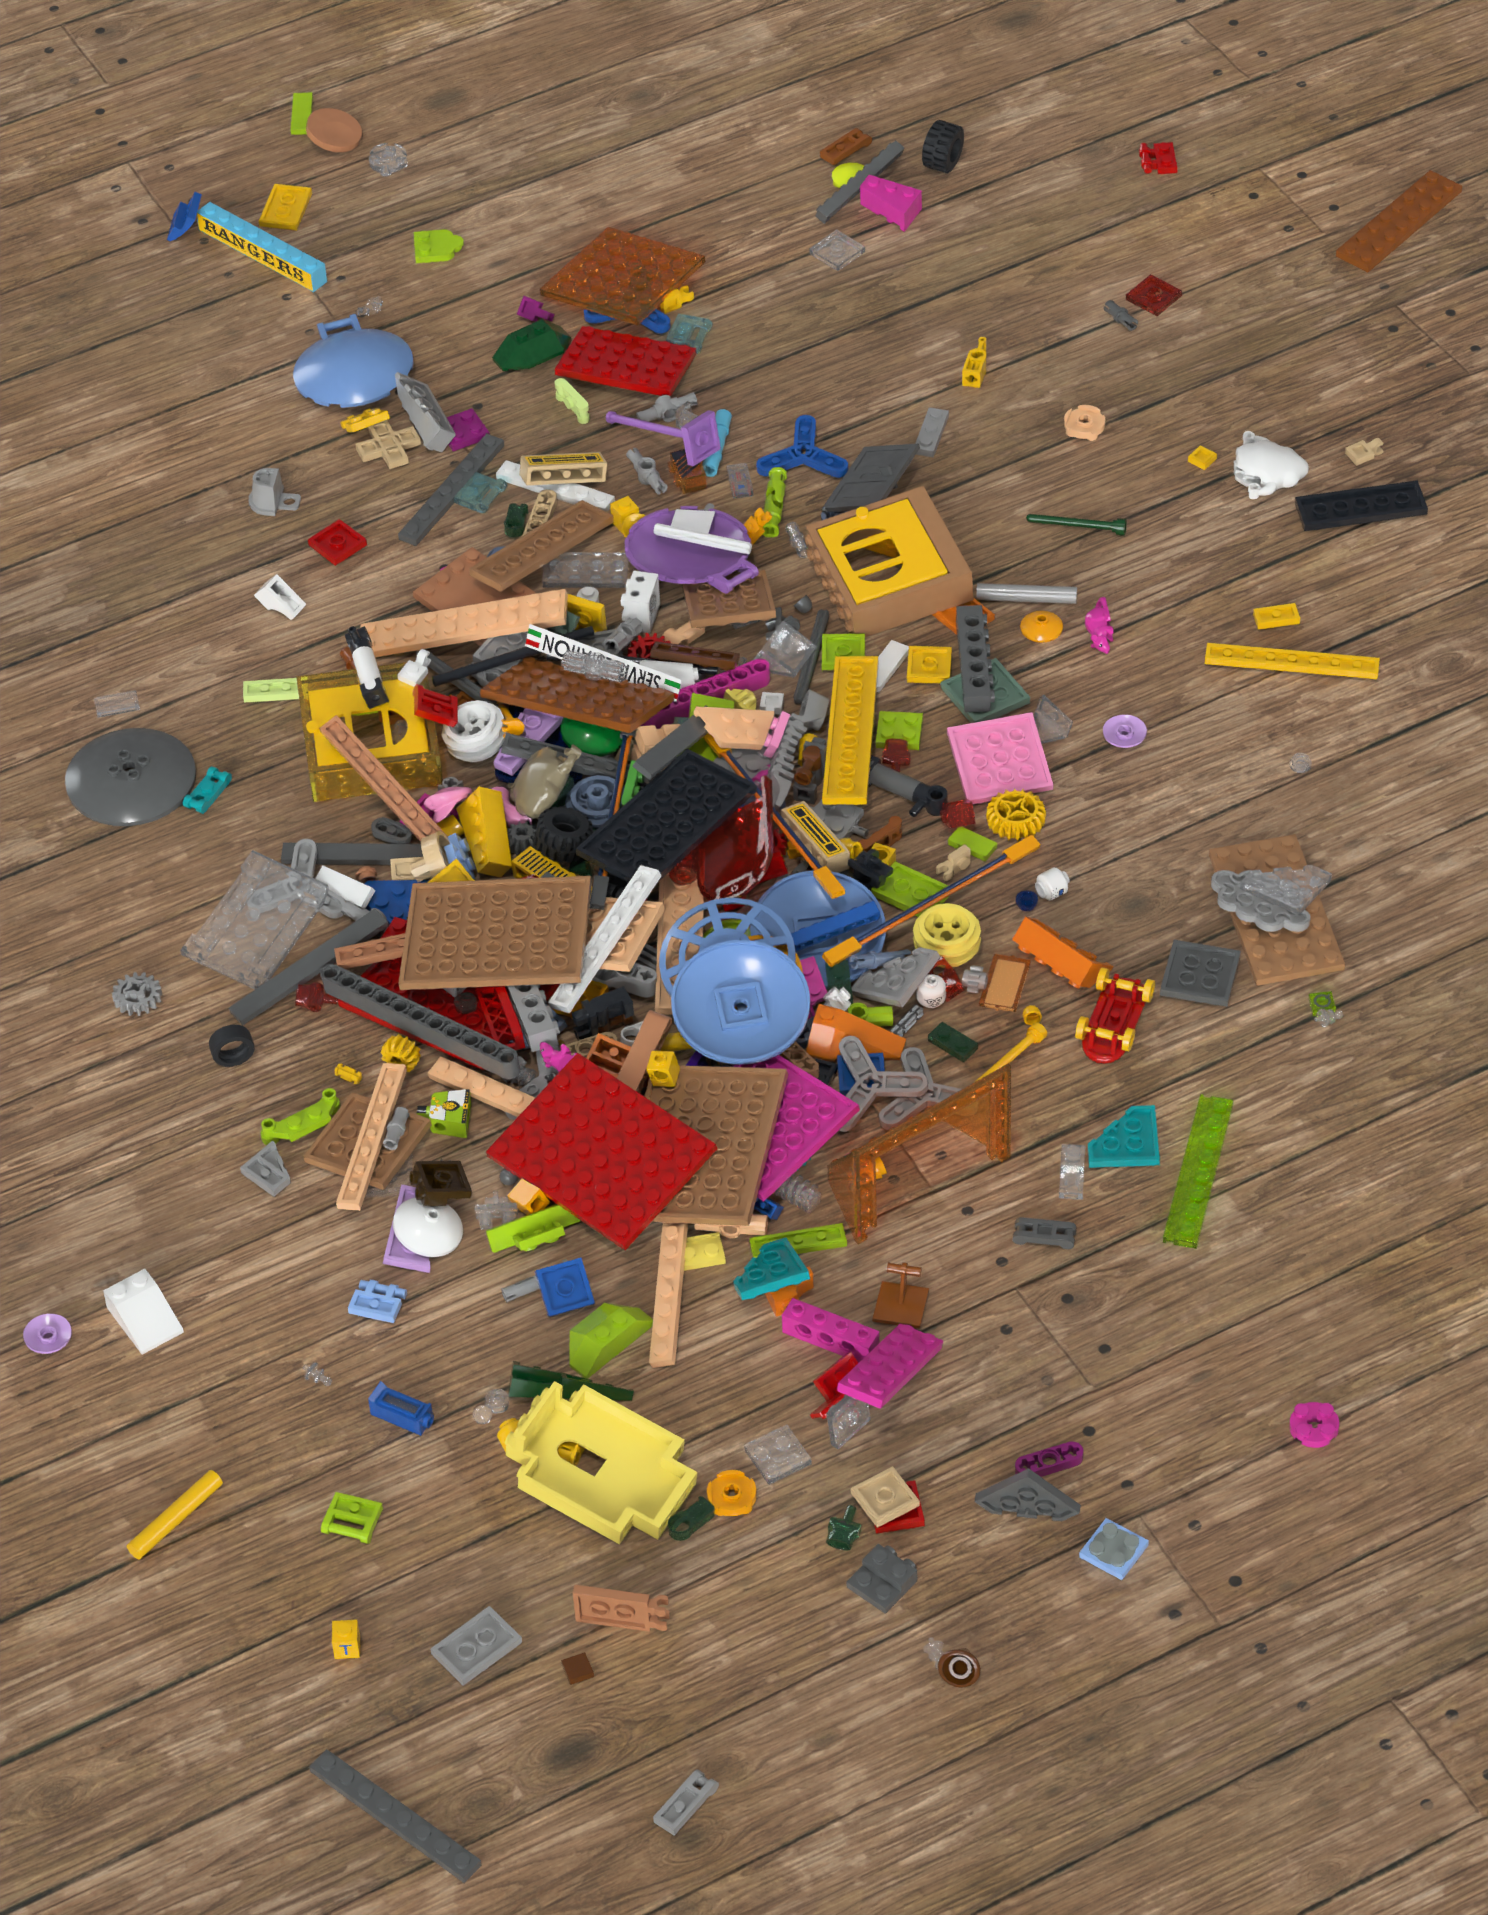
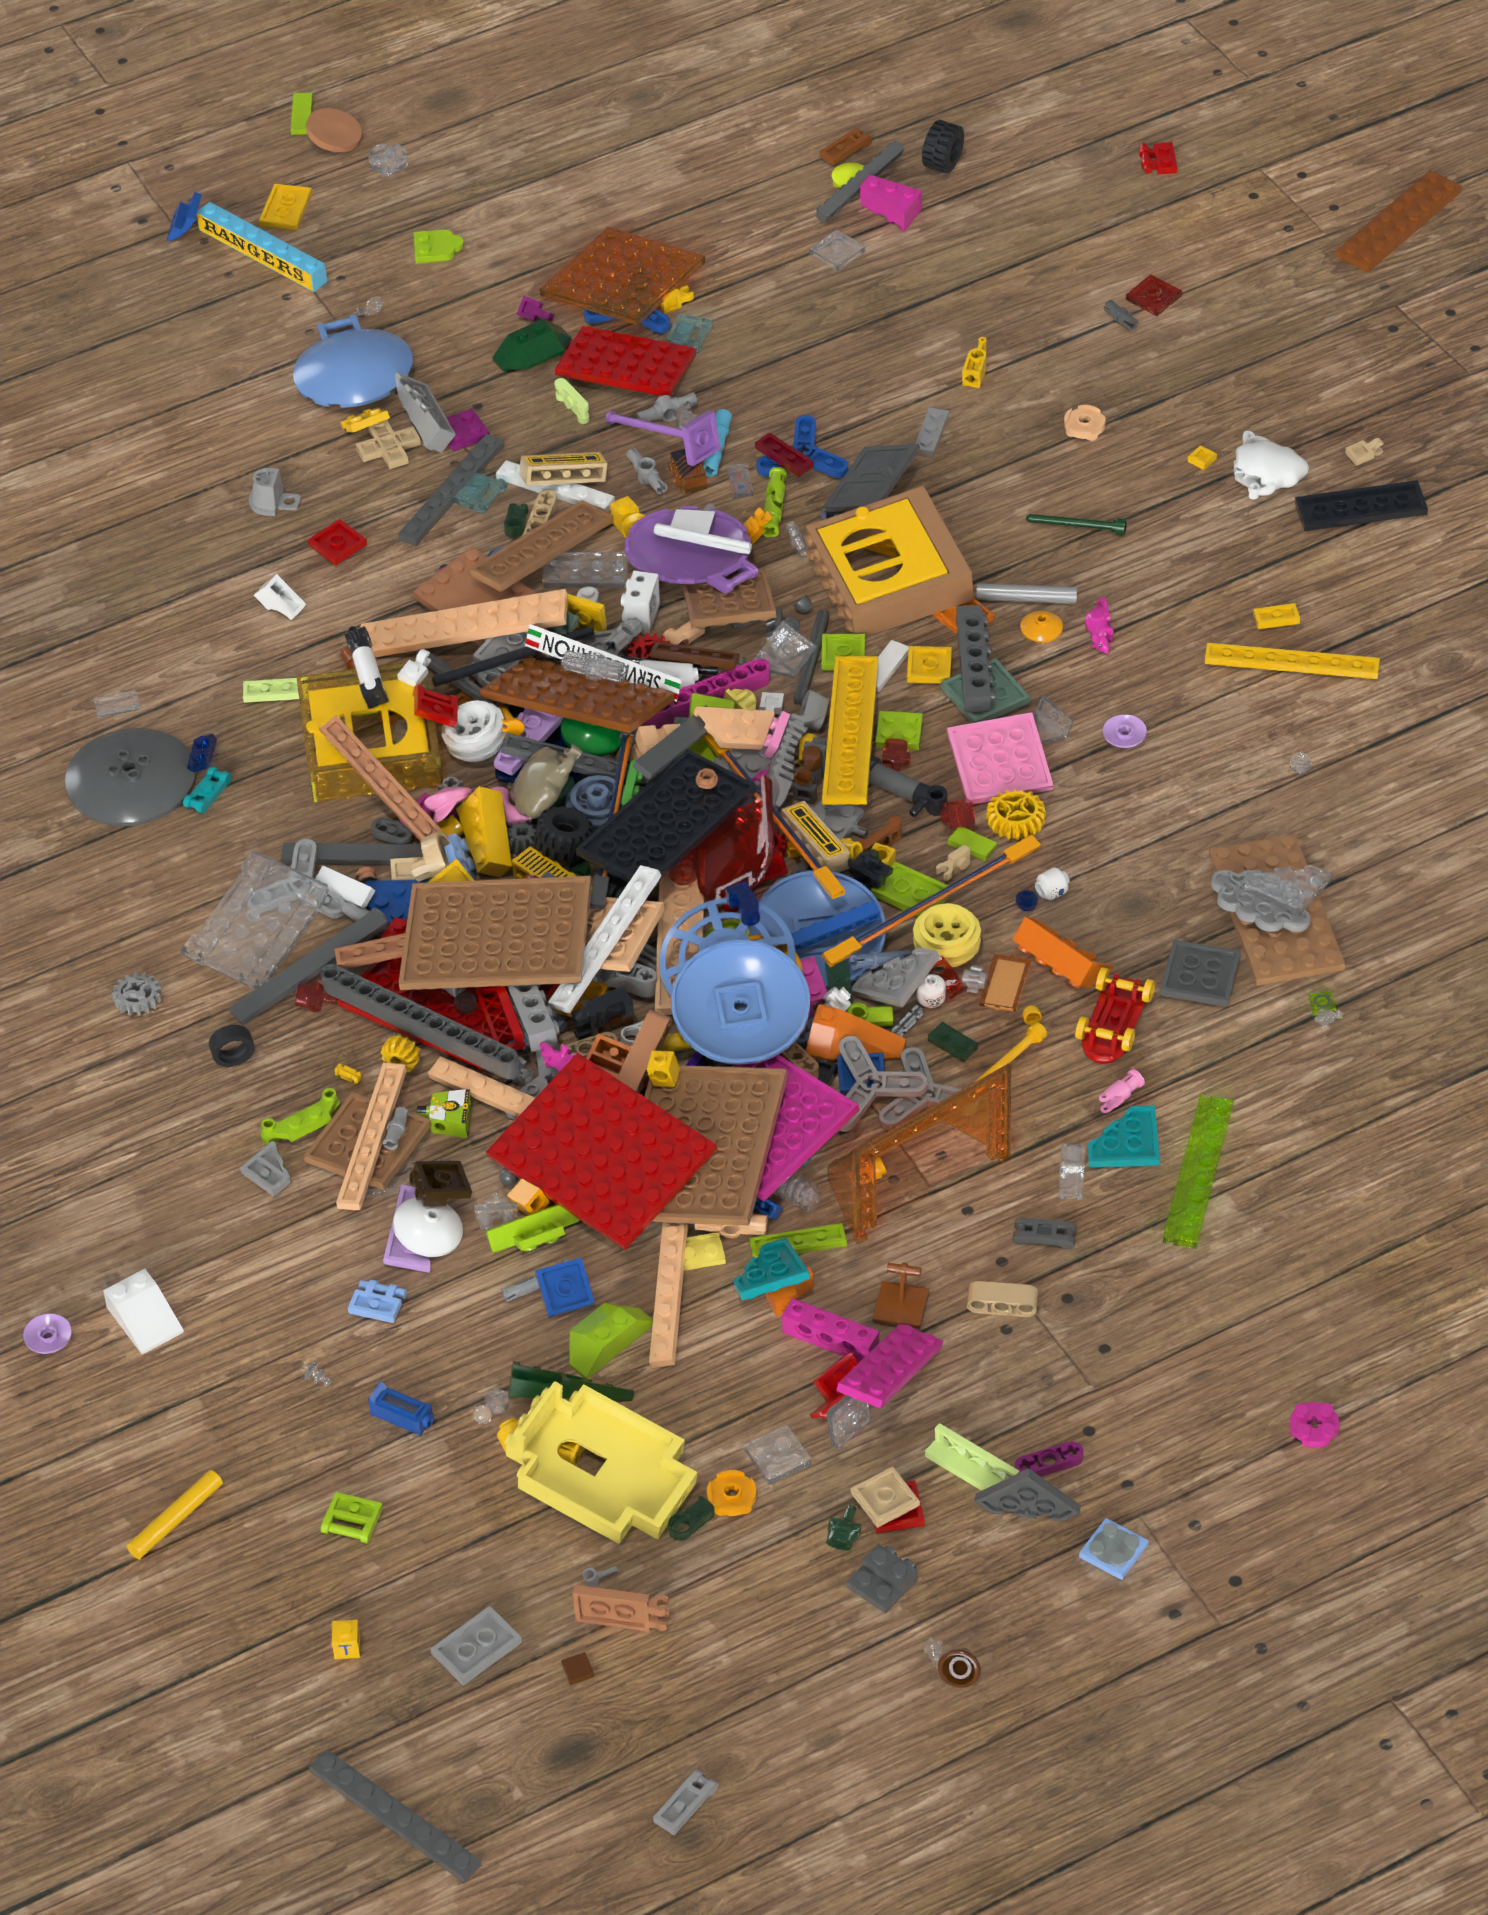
(202, 753): none -> clear blue plate
(590, 1572): none -> light grey hand
(706, 778): none -> nougat plate
(745, 901): none -> clear blue leg
(784, 454): none -> dark red plate
(968, 1464): none -> yellowish green fence
(1002, 1299): none -> tan beam
(1121, 1090): none -> bright pink piece

